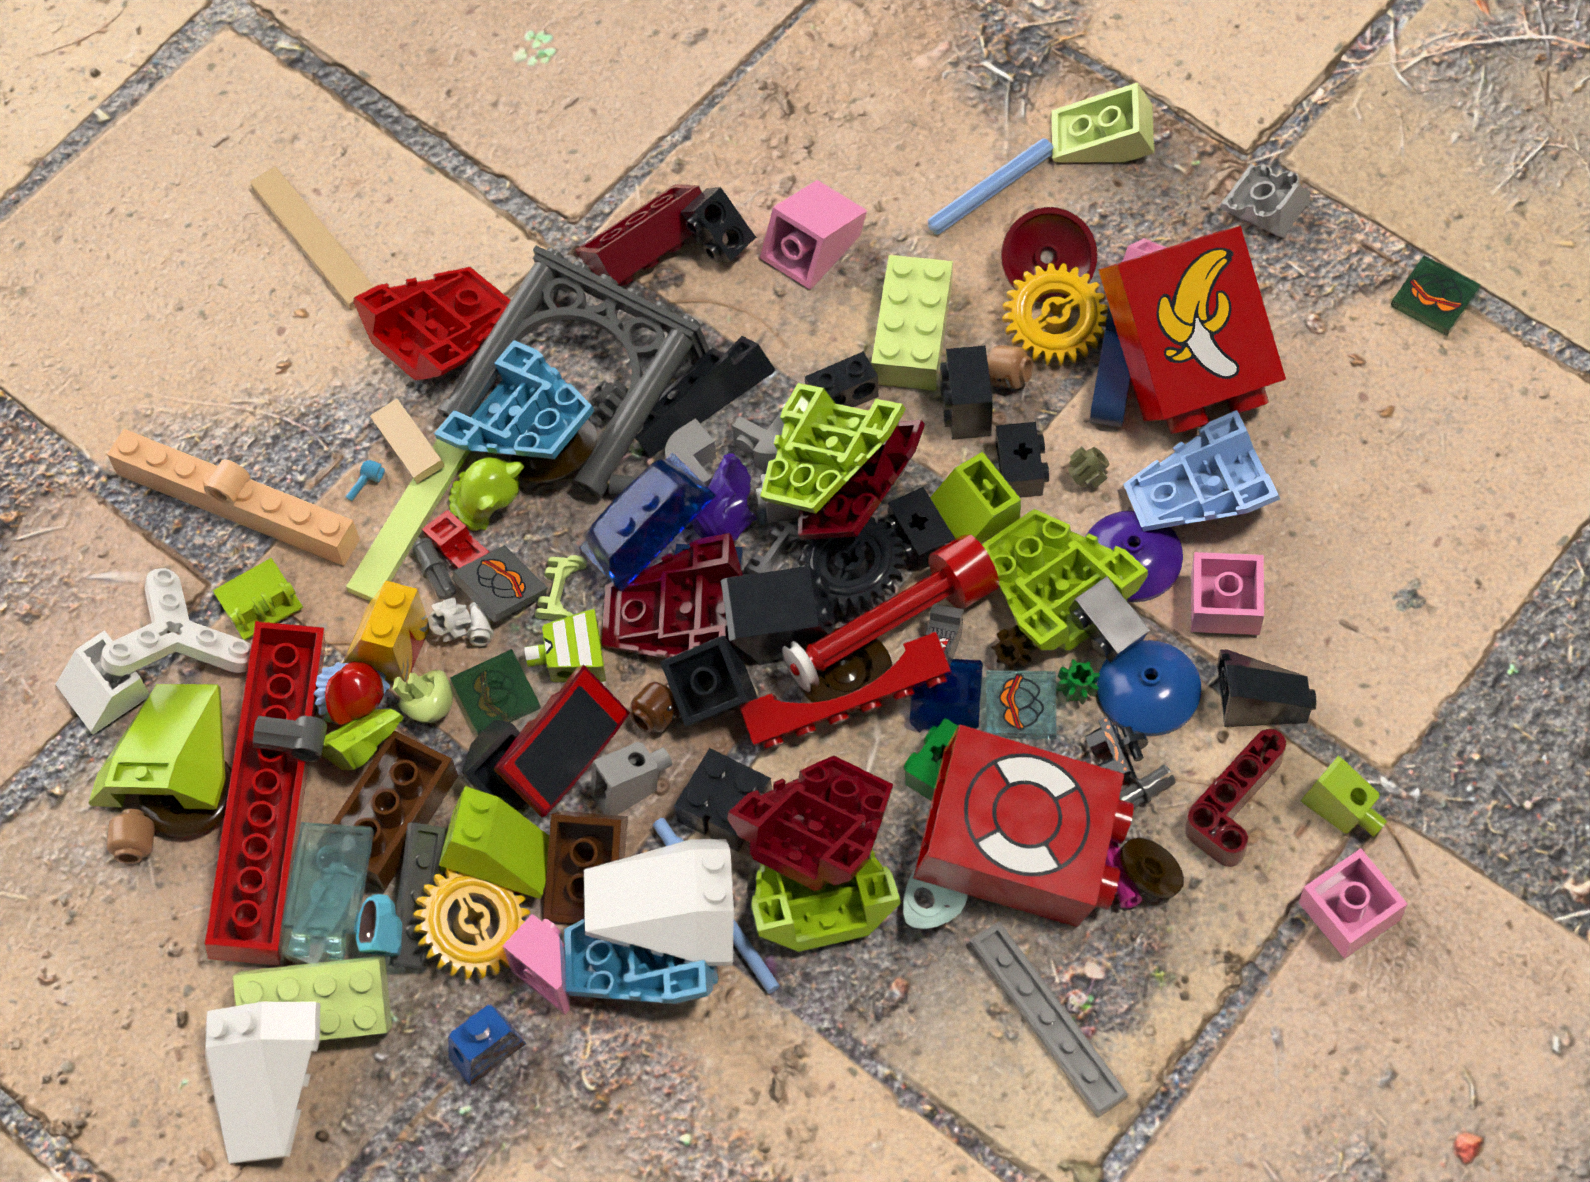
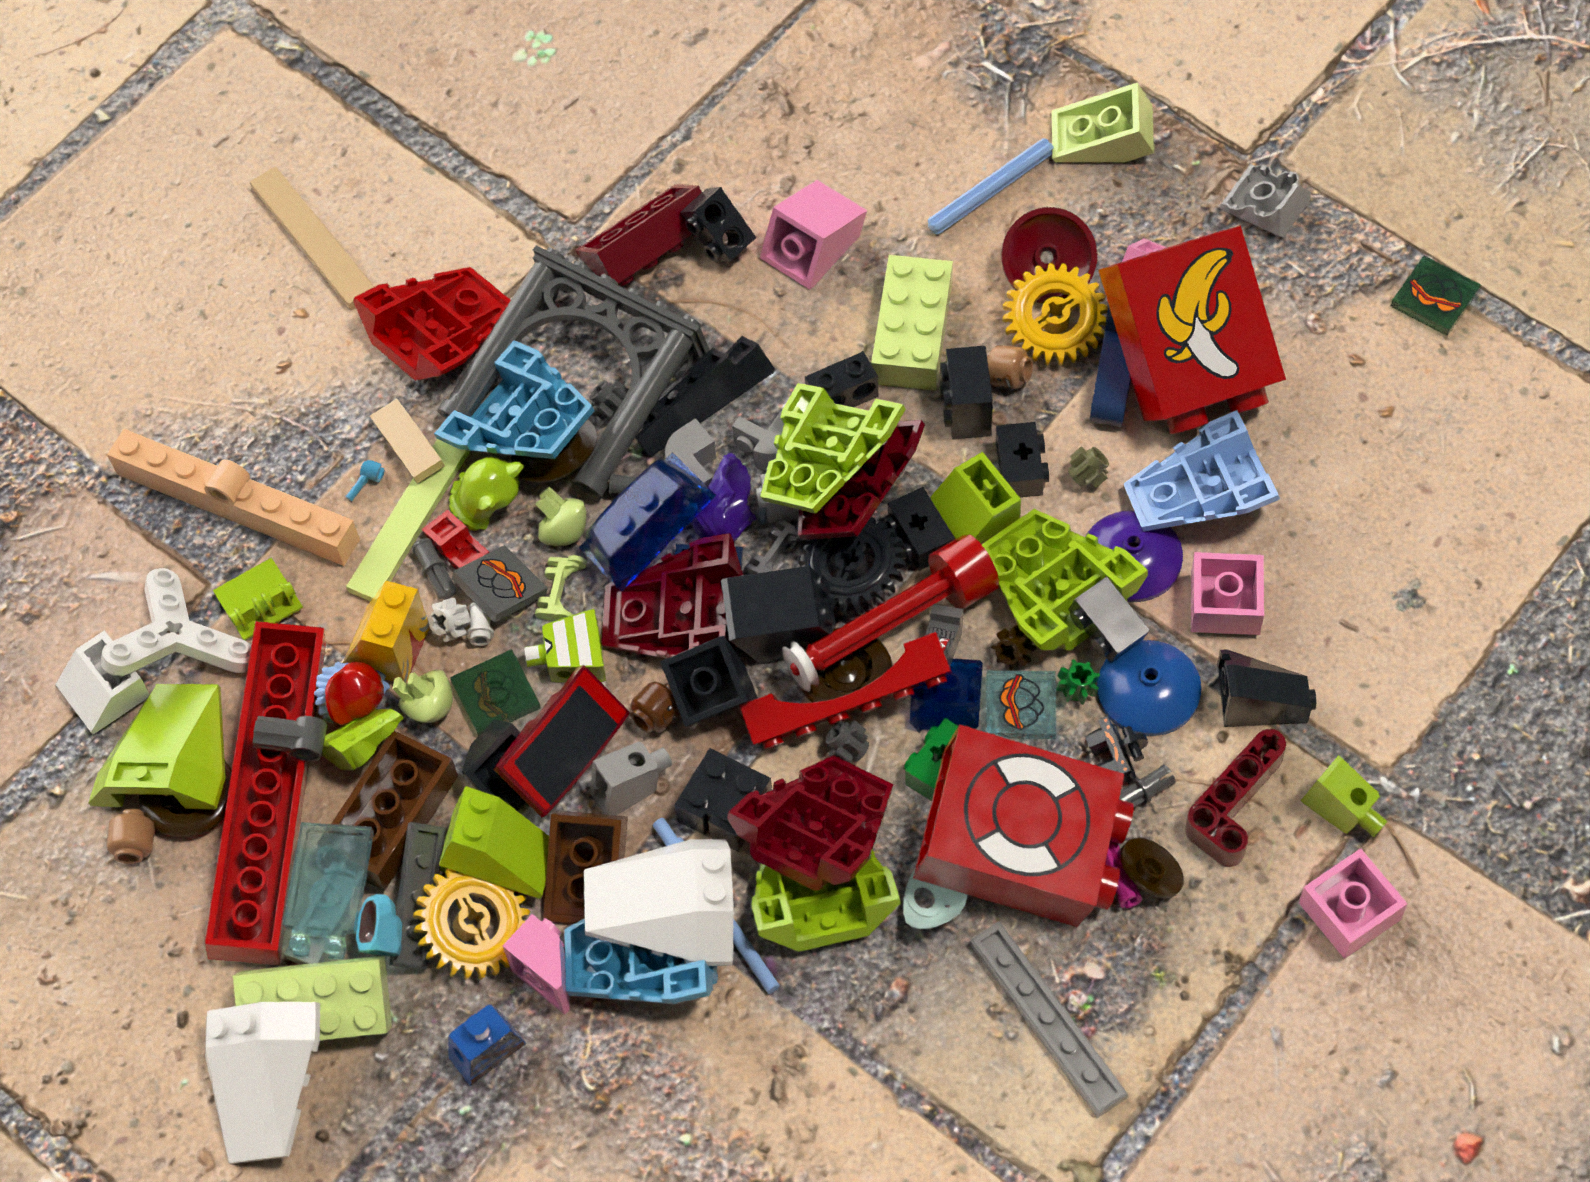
(563, 521): none -> yellowish green piece
(847, 741): none -> dark grey gear

